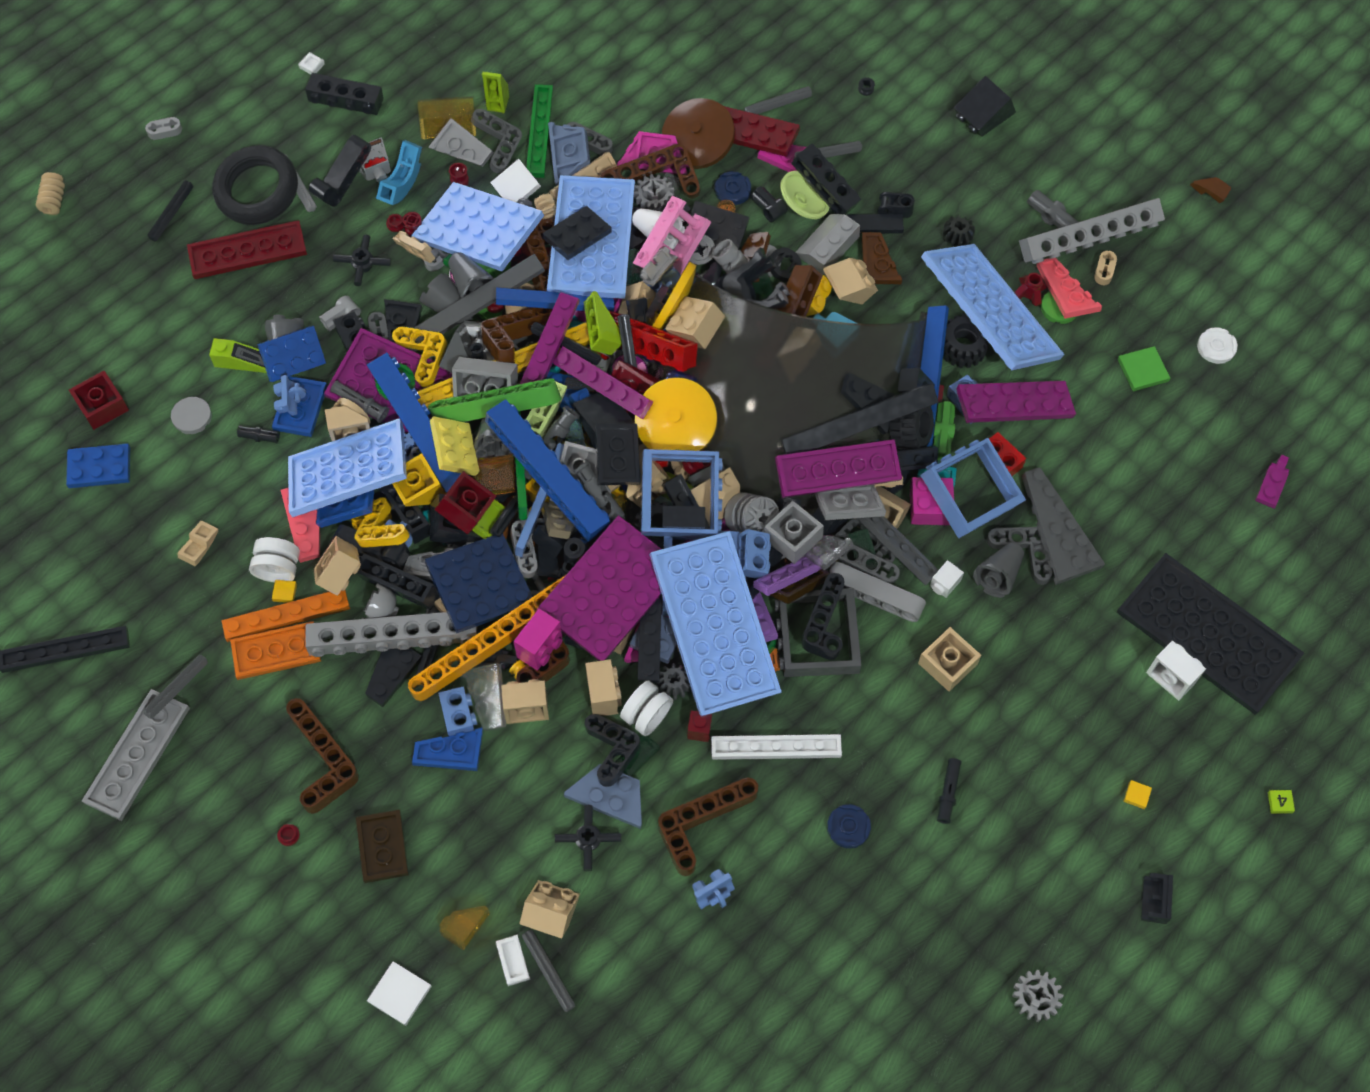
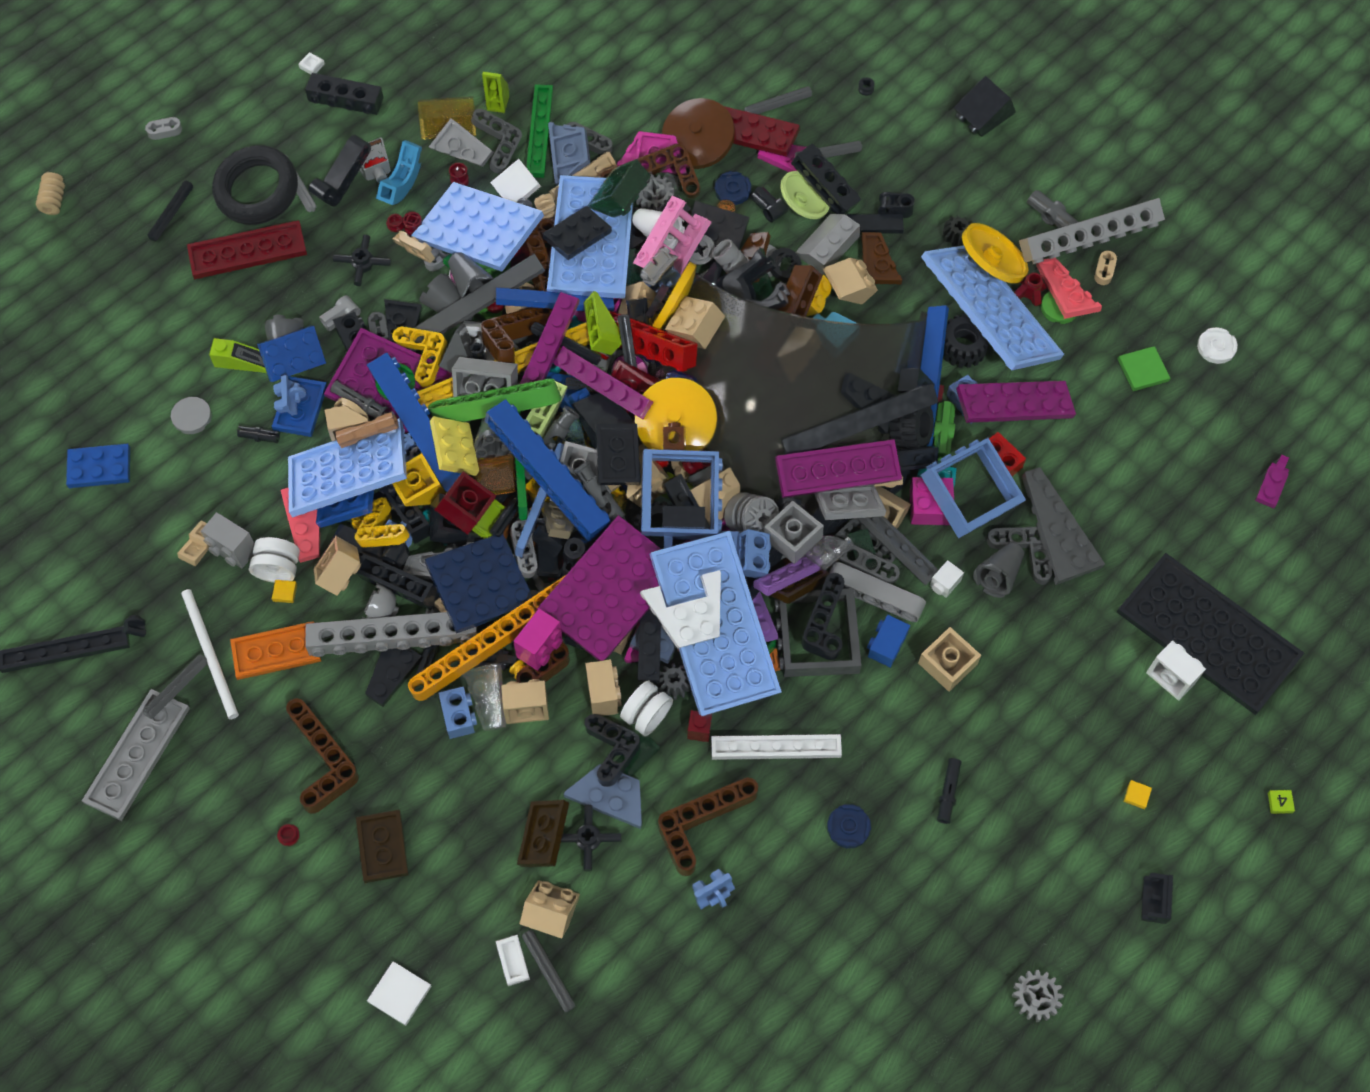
(98, 400): dark red brick -> none
(135, 626): none -> black plate
(210, 655): none -> white piece
(228, 541): none -> light grey brick
(285, 614): orange plate -> none
(382, 424): none -> medium nougat axle
(450, 752): blue wing -> none
(463, 925): clear yellow slope -> none
(543, 833): none -> dark brown plate
(620, 189): none -> clear green slope
(681, 444): none -> reddish brown brick
(692, 620): none -> white wing
(888, 640): none -> blue brick
(994, 253): none -> yellow dish
(1213, 186): reddish brown slope -> none

